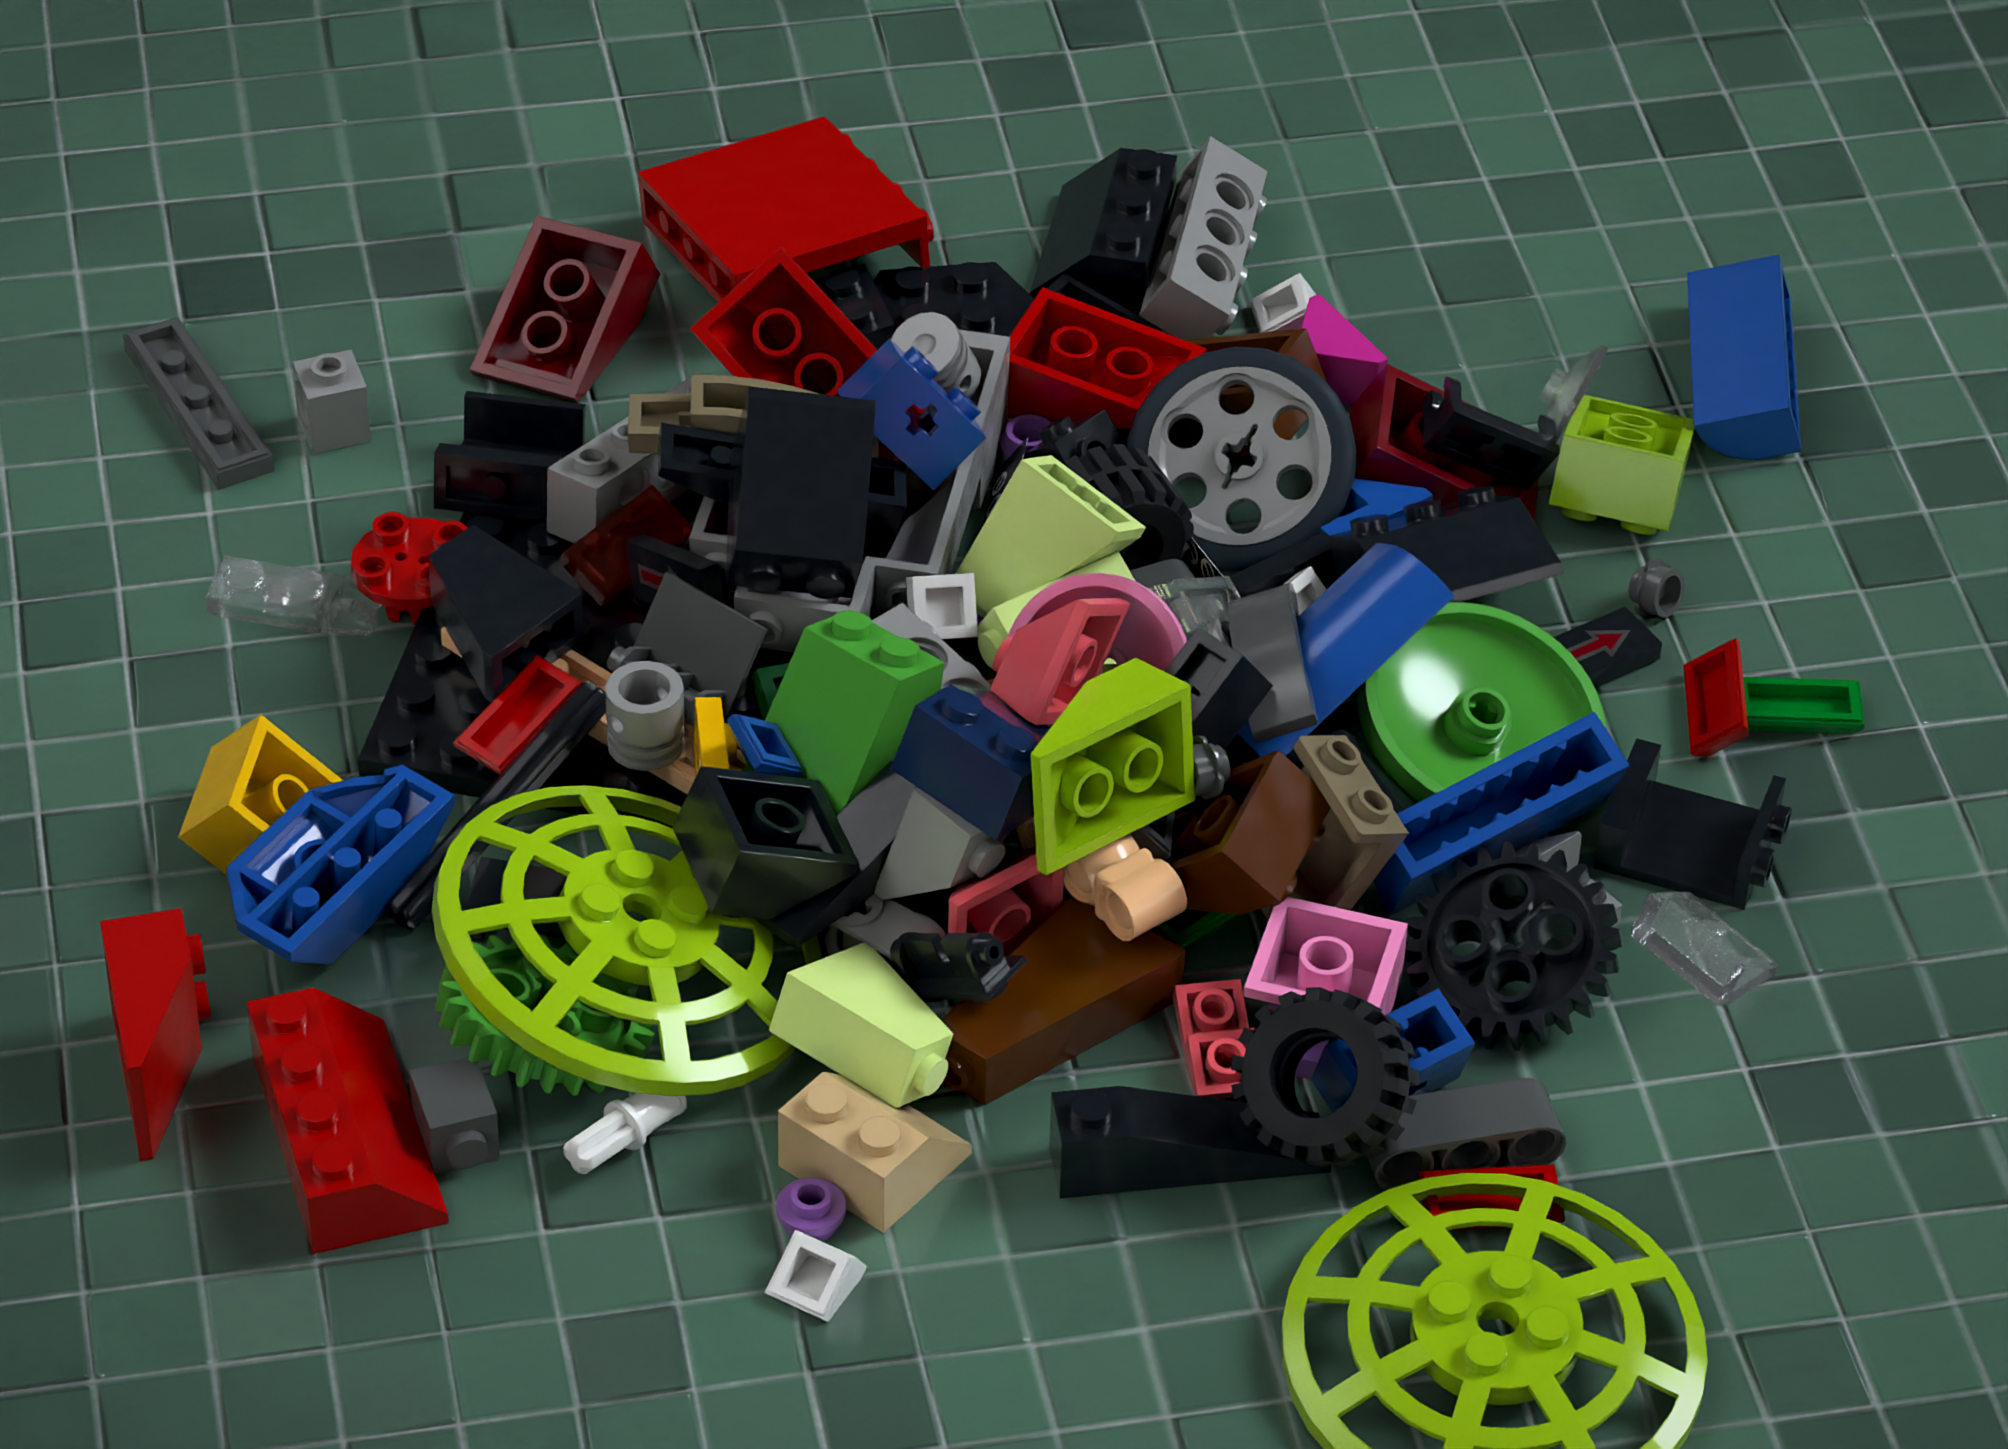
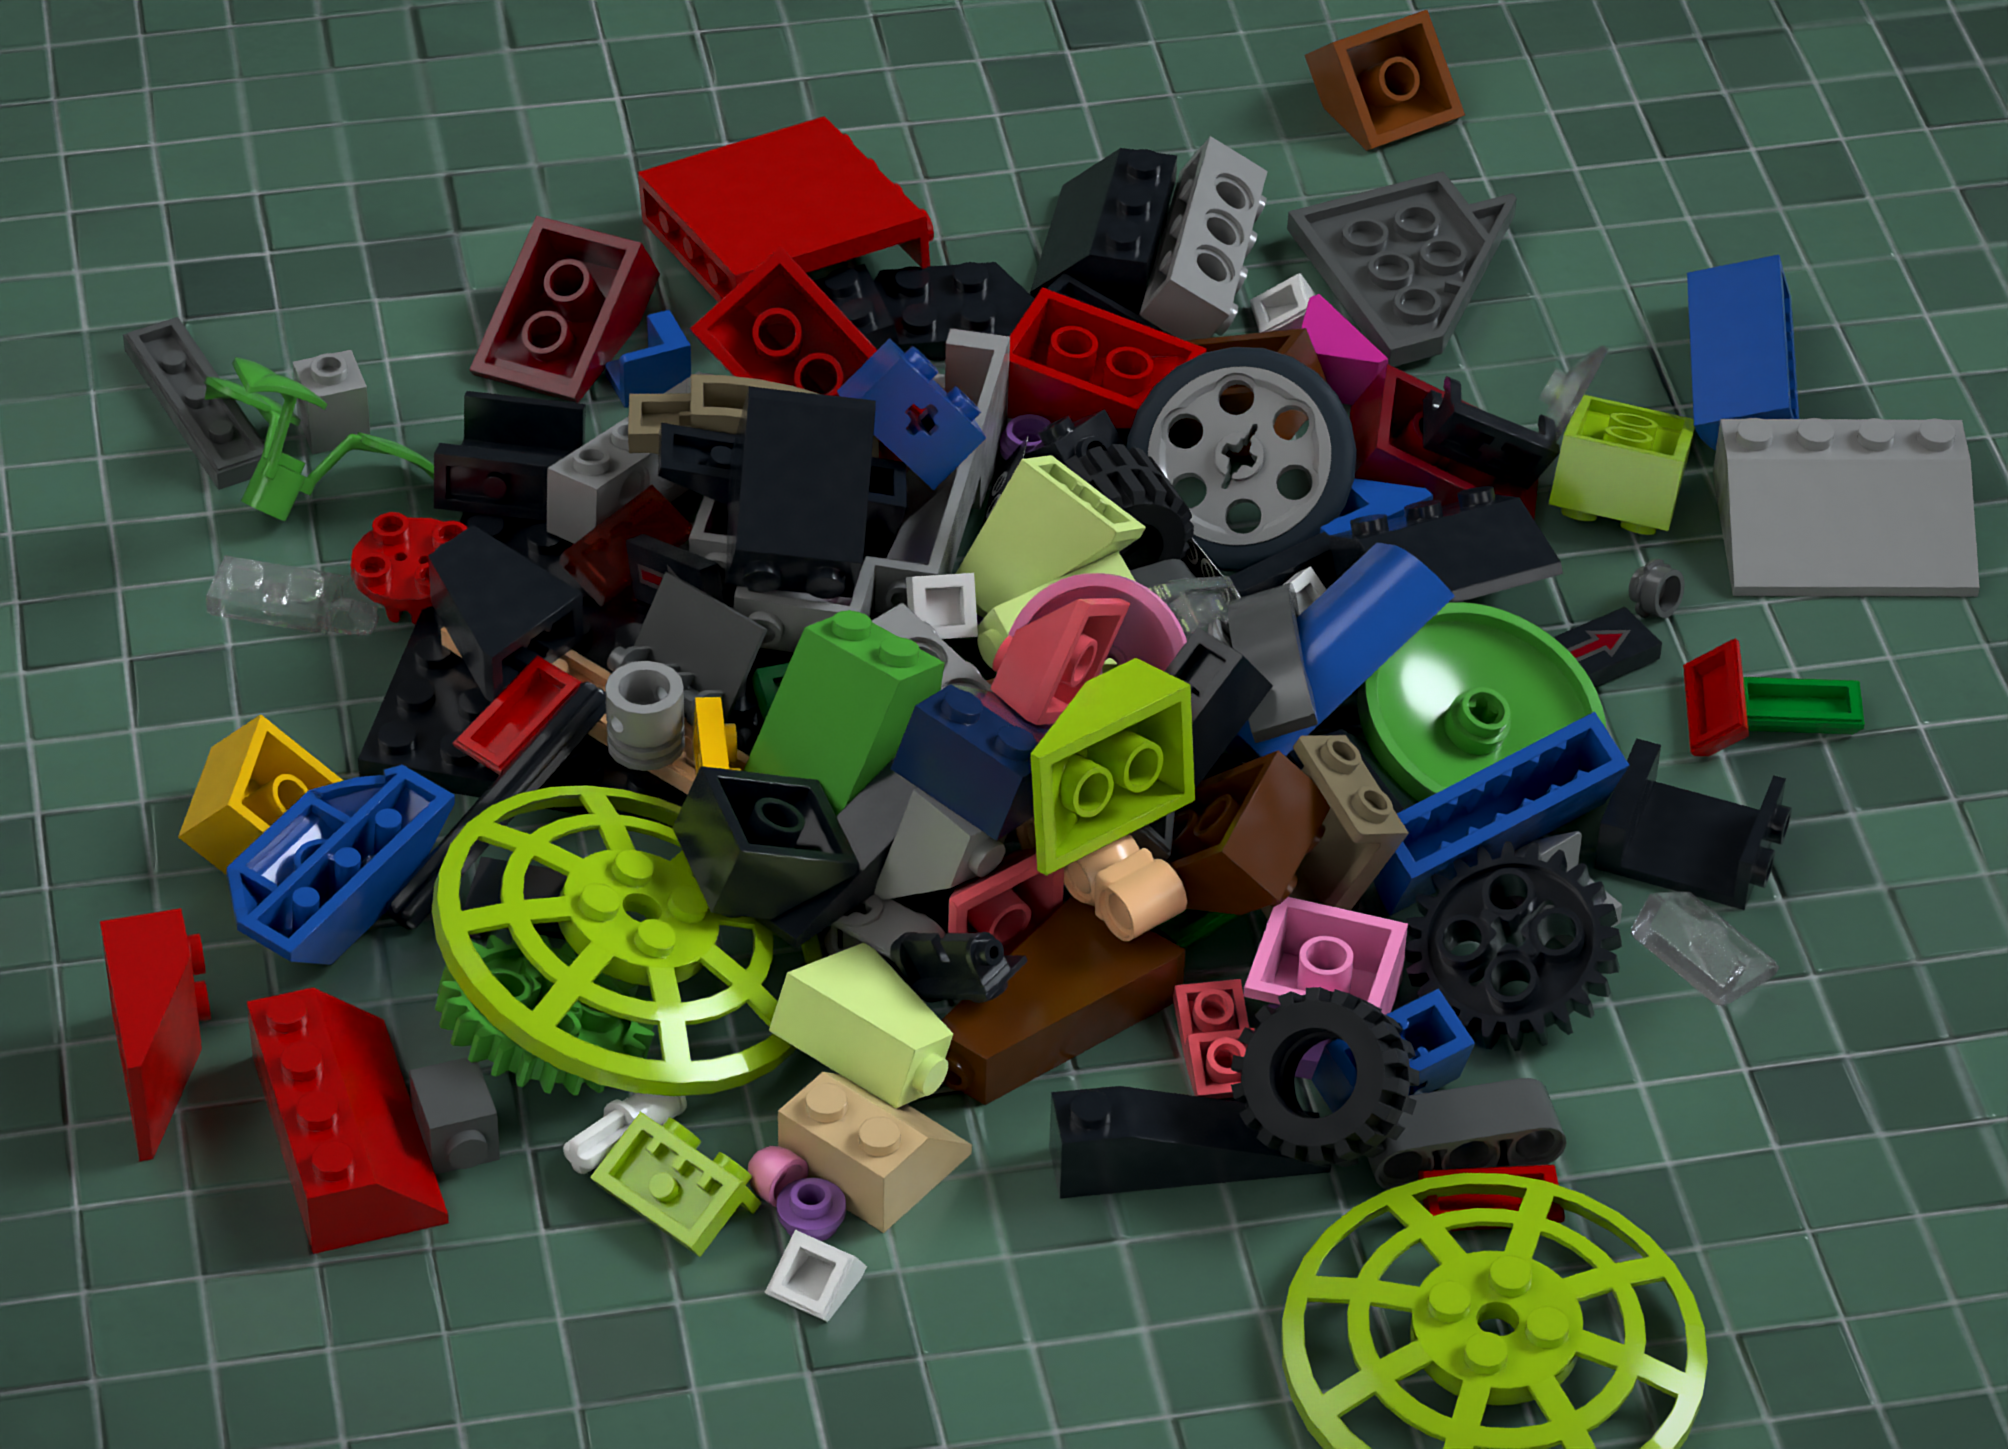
(277, 474): none -> bright green plant
(656, 367): none -> blue panel
(674, 1184): none -> lime bracket
(764, 746): blue slope -> none
(773, 1170): none -> bright pink hinge
(944, 347): light grey piece -> none
(1210, 768): dark grey plate -> none
(1386, 81): none -> dark orange slope
(1404, 258): none -> dark grey wing
(1846, 507): none -> light grey slope

